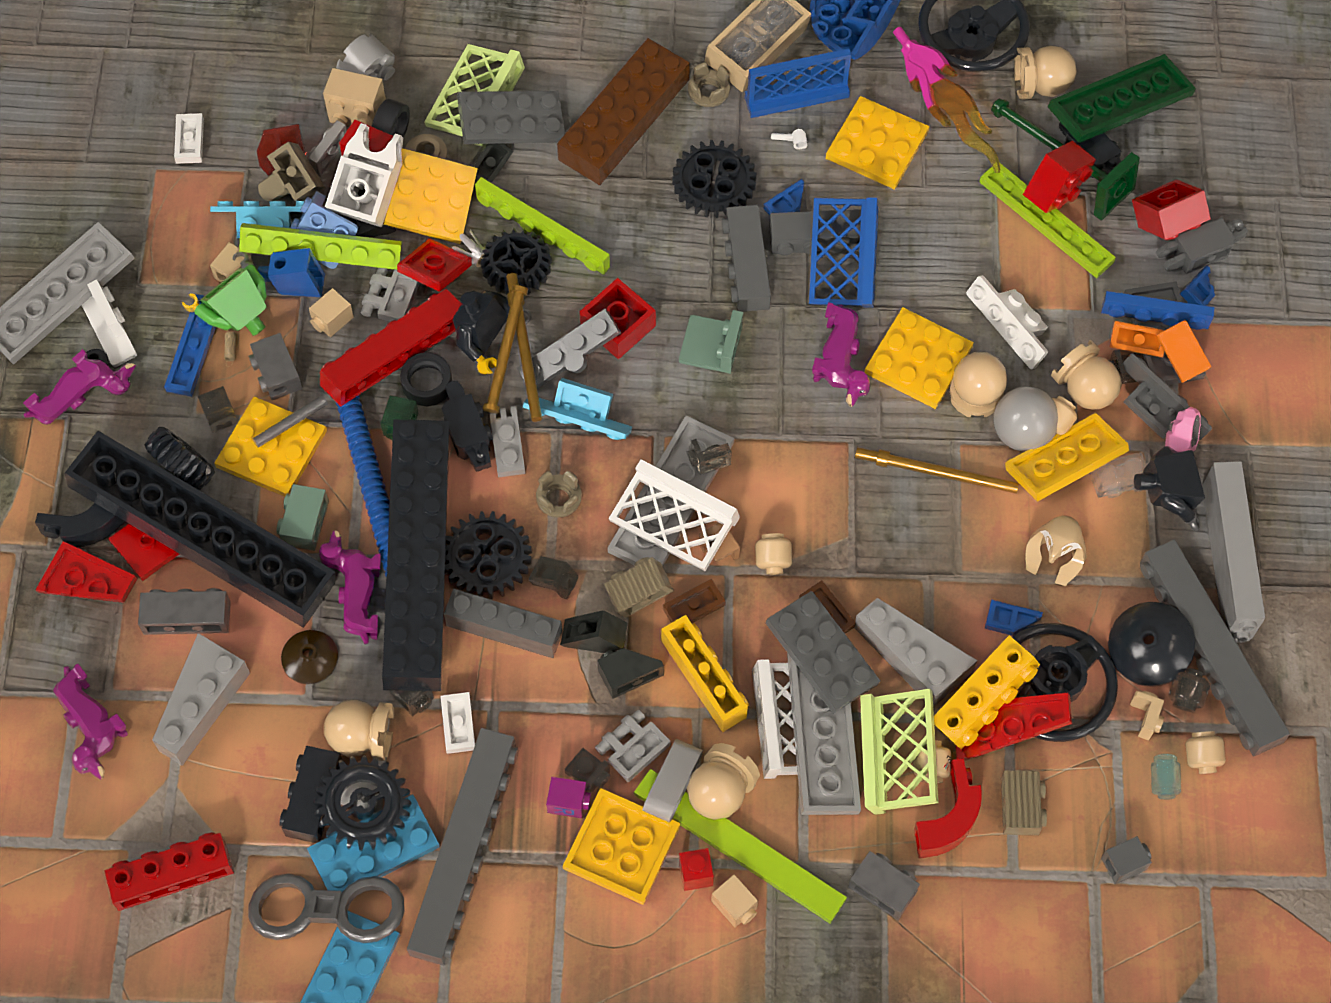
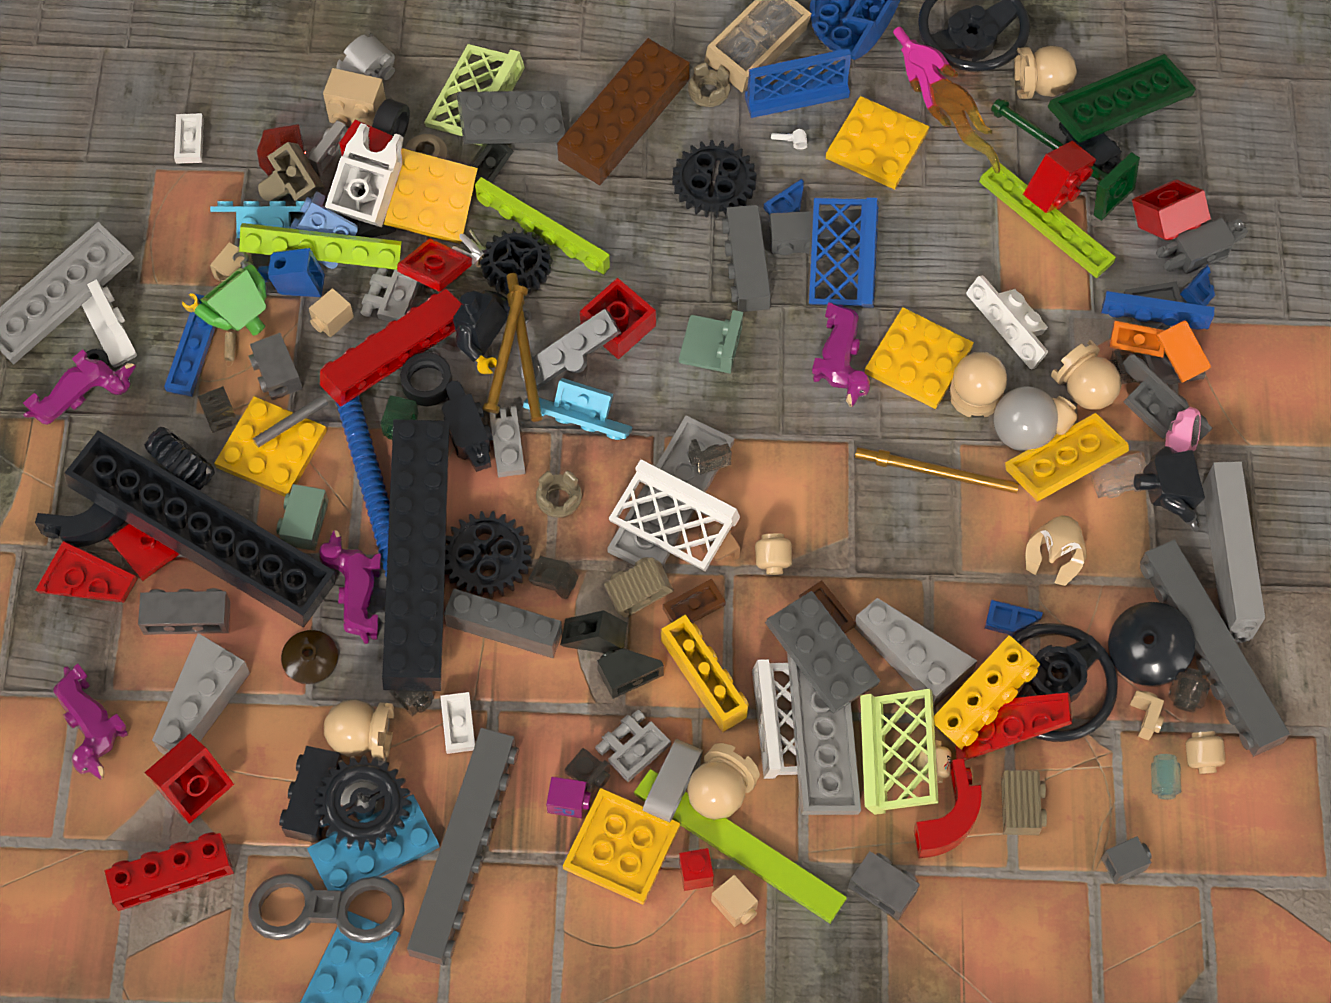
(189, 778): none -> red brick

